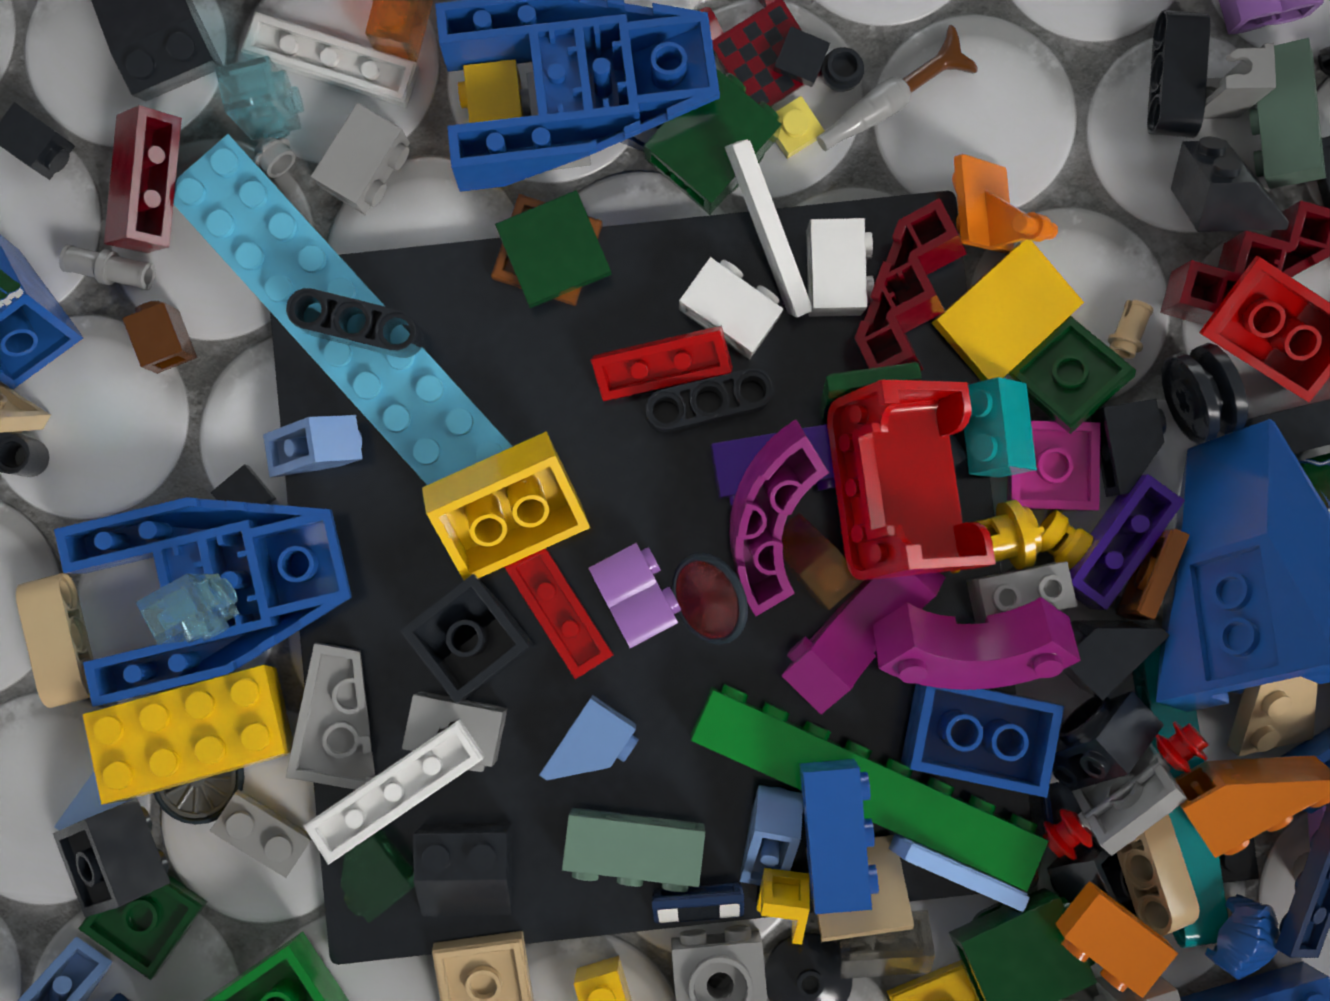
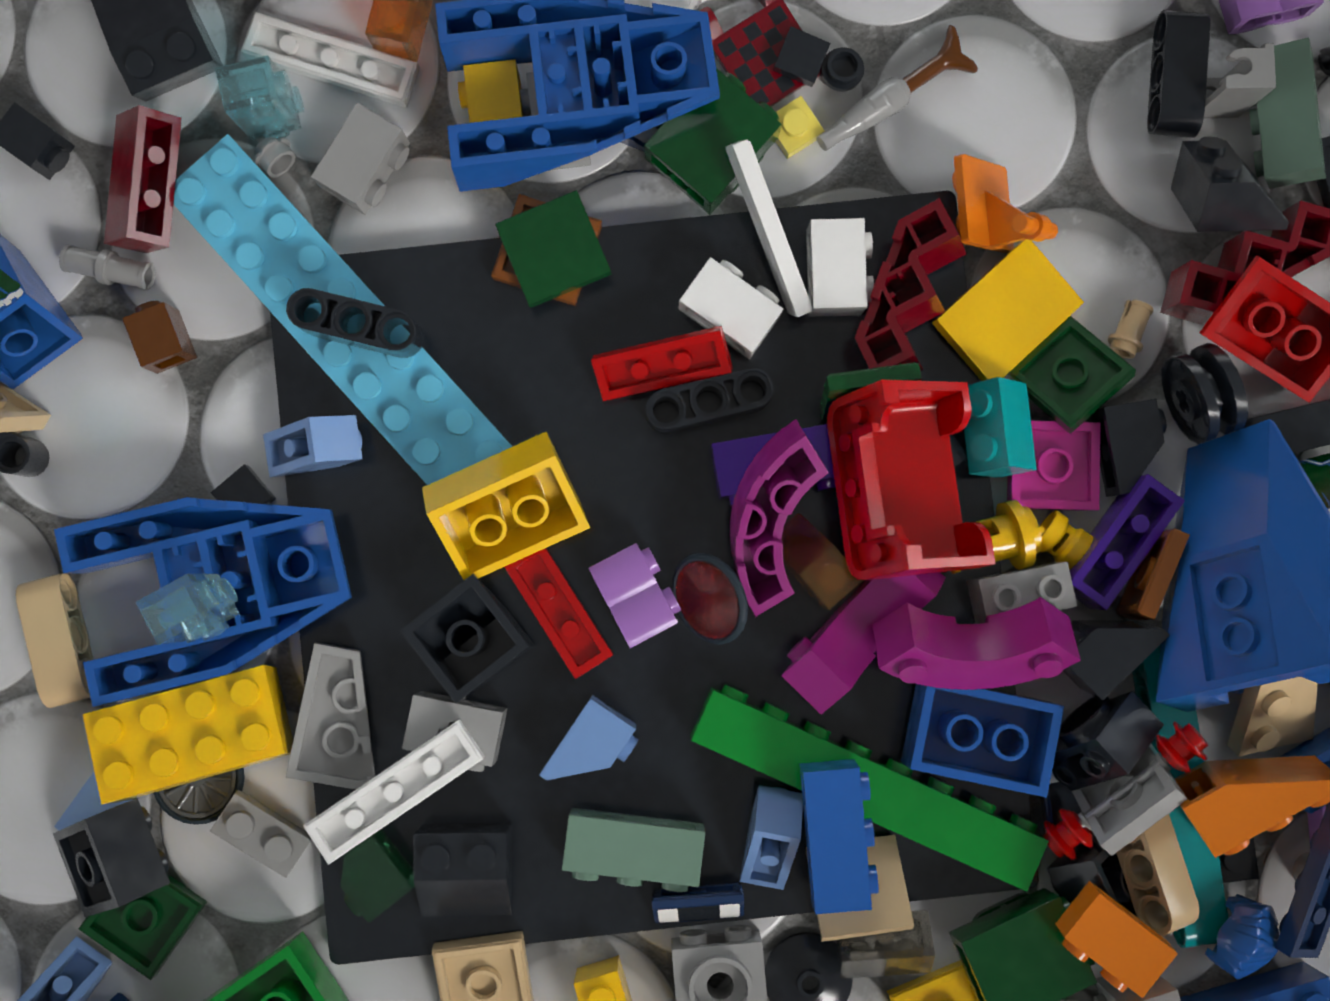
(787, 897): yellow panel -> none
(958, 872): light blue tile -> none

